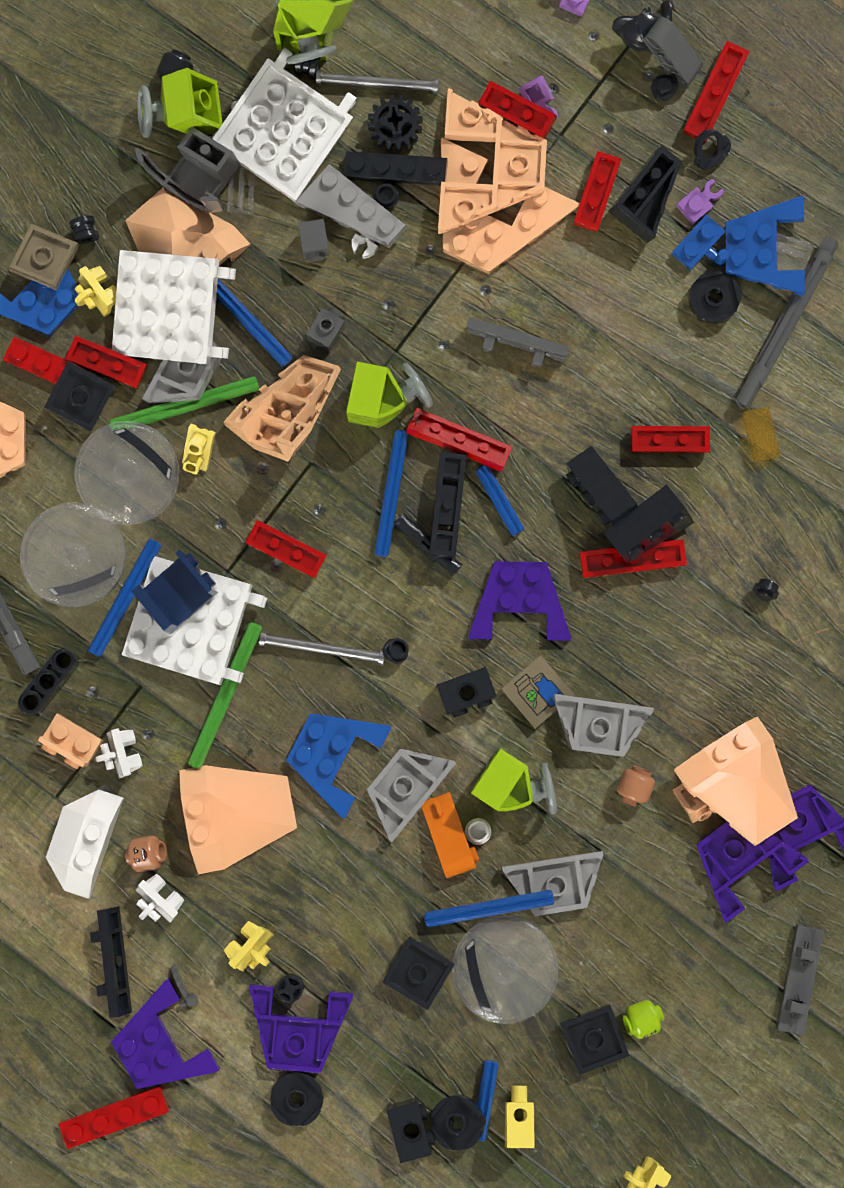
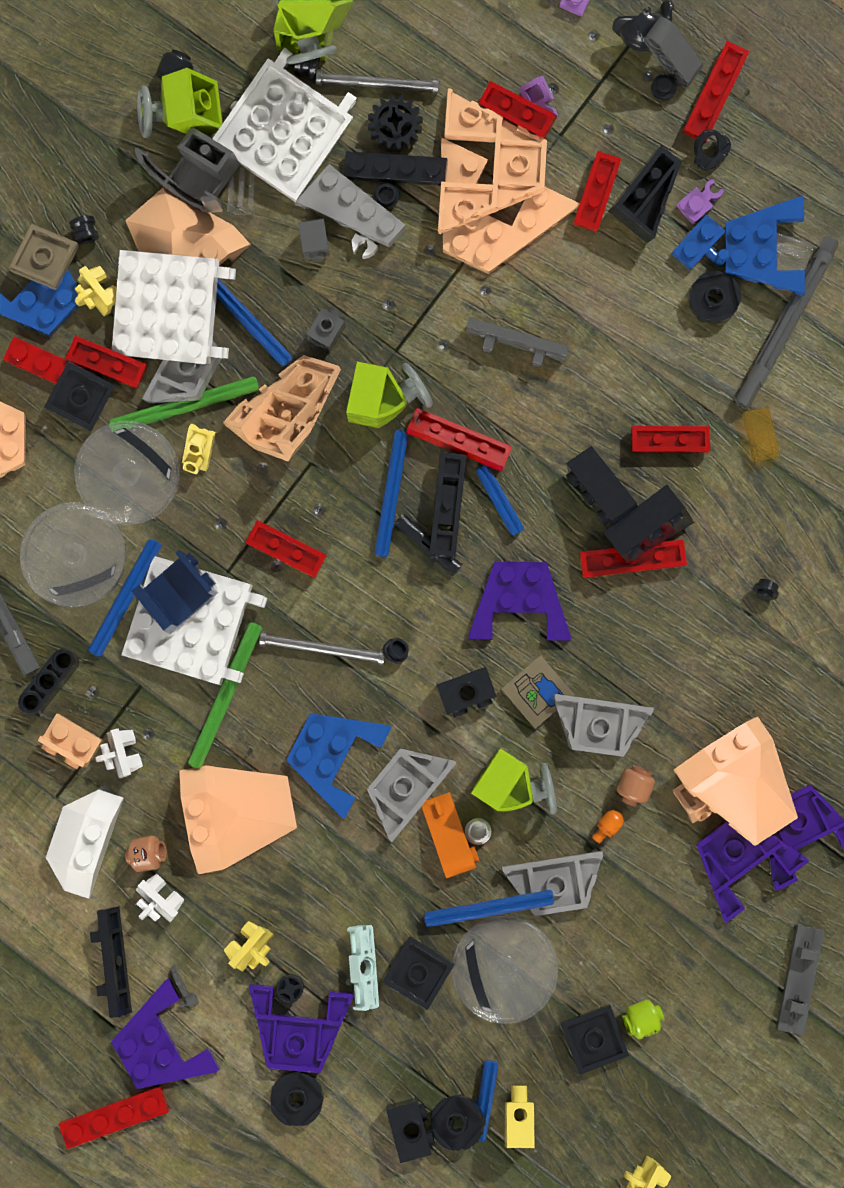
(364, 984): none -> light aqua piece
(608, 825): none -> orange cylinder

